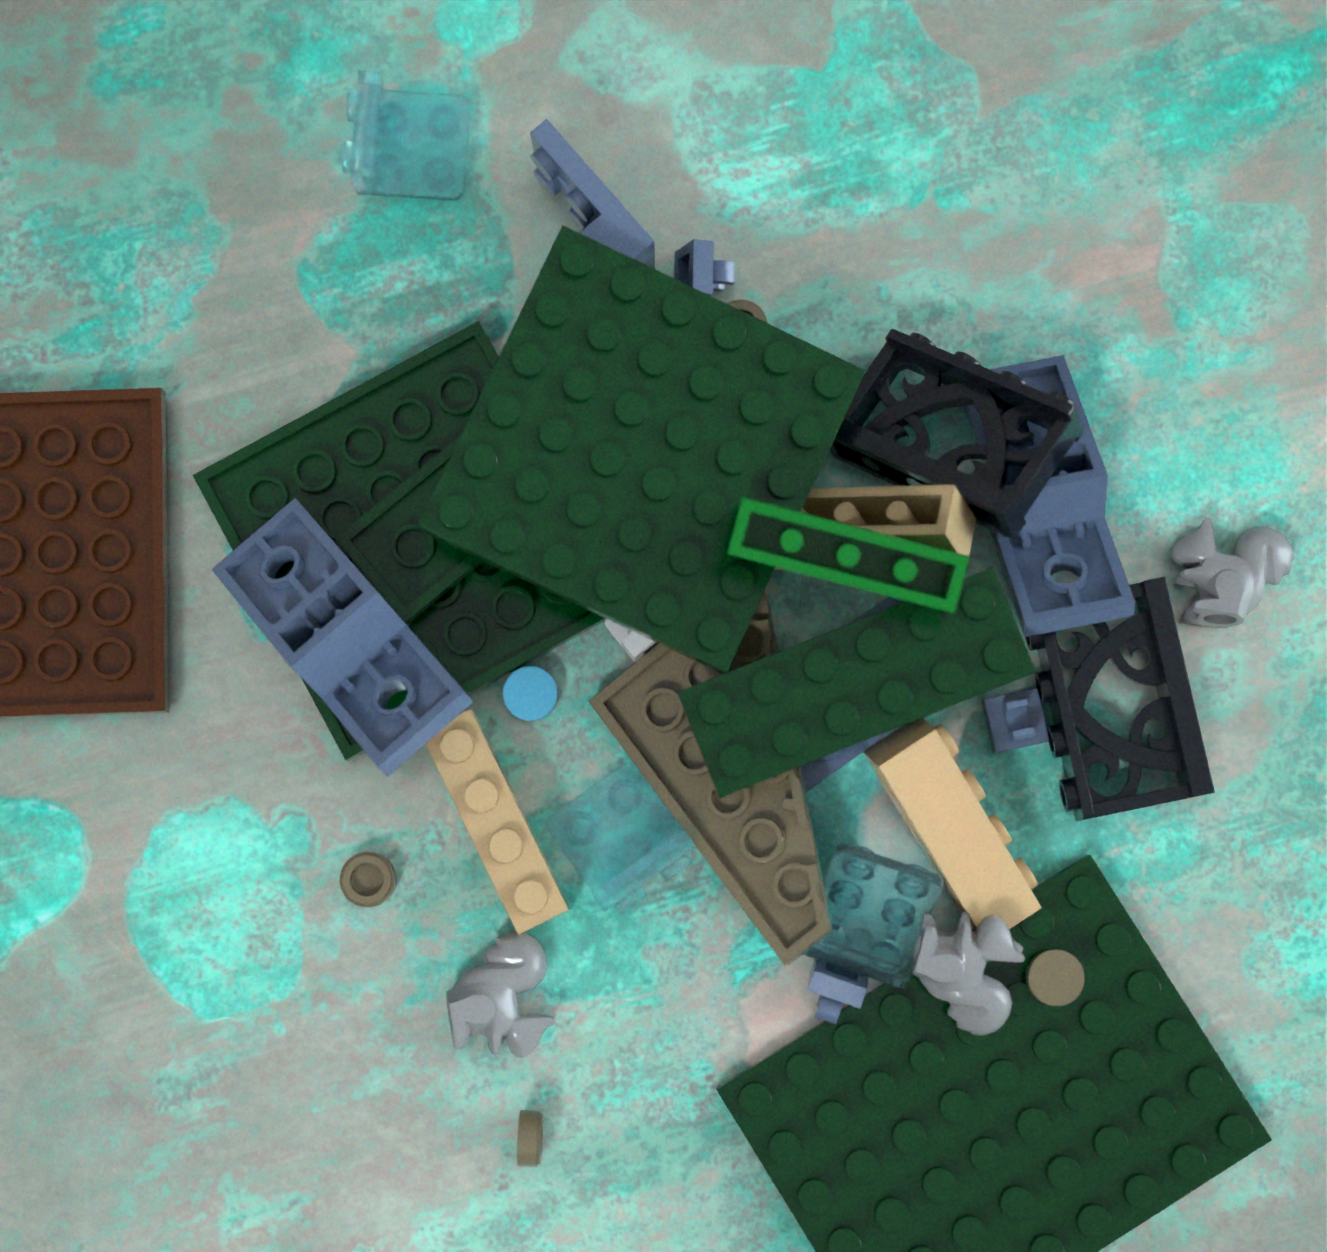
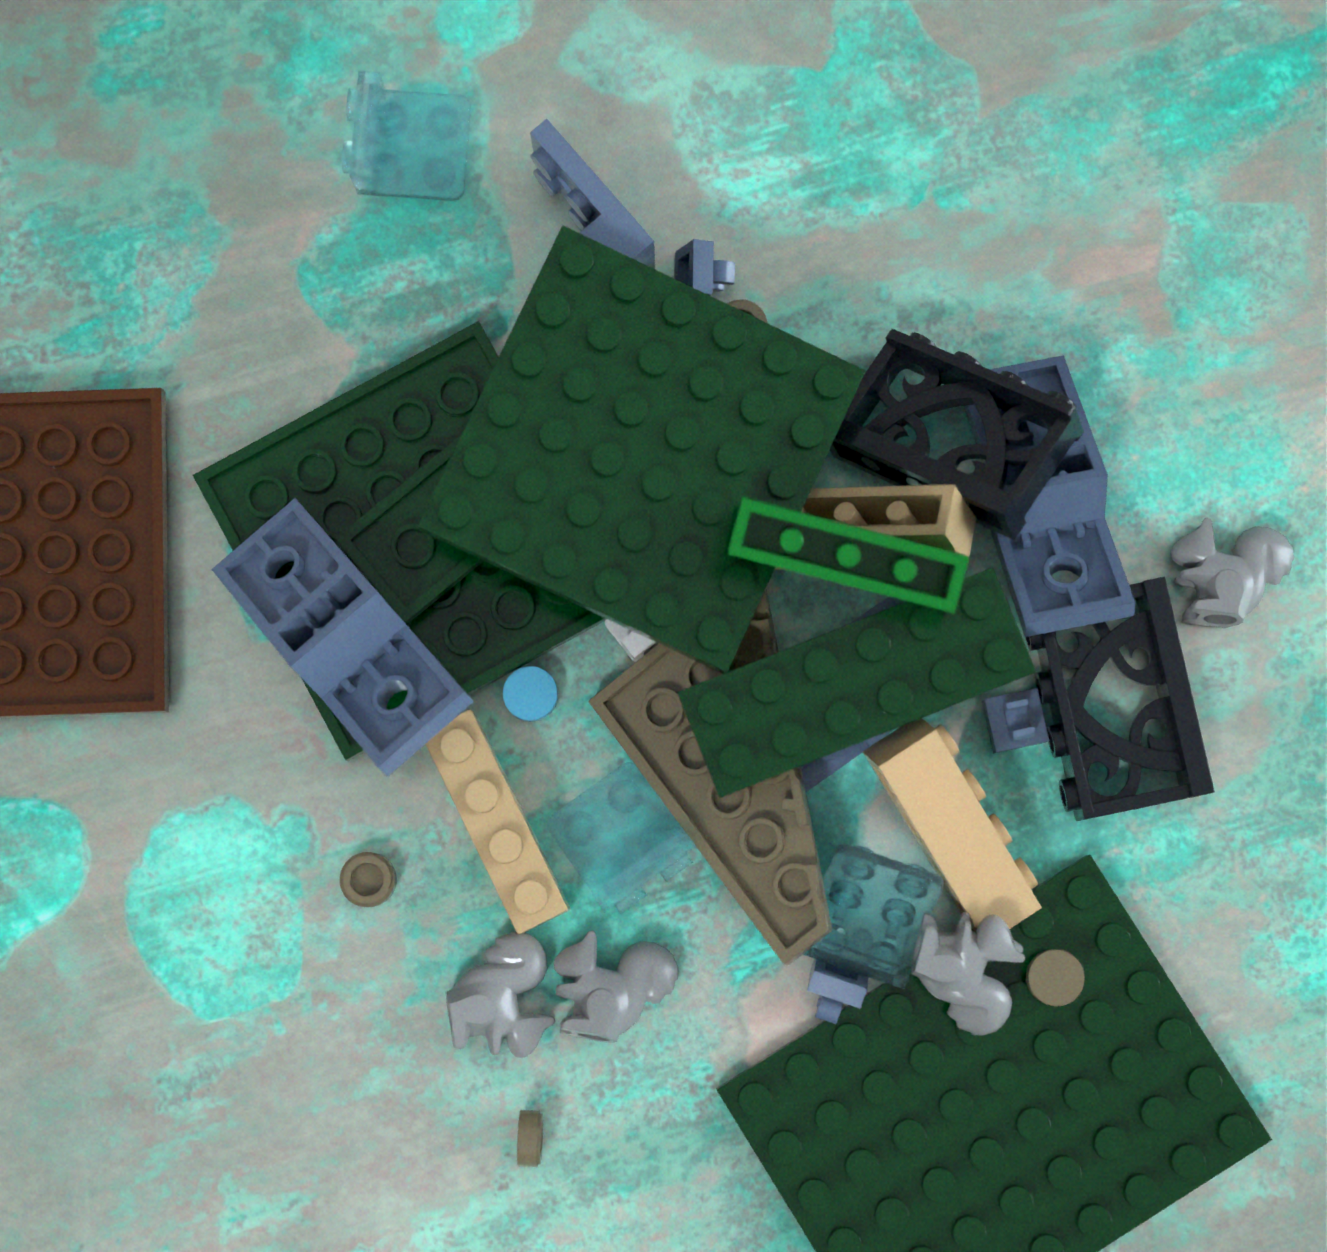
(608, 999): none -> light grey animal

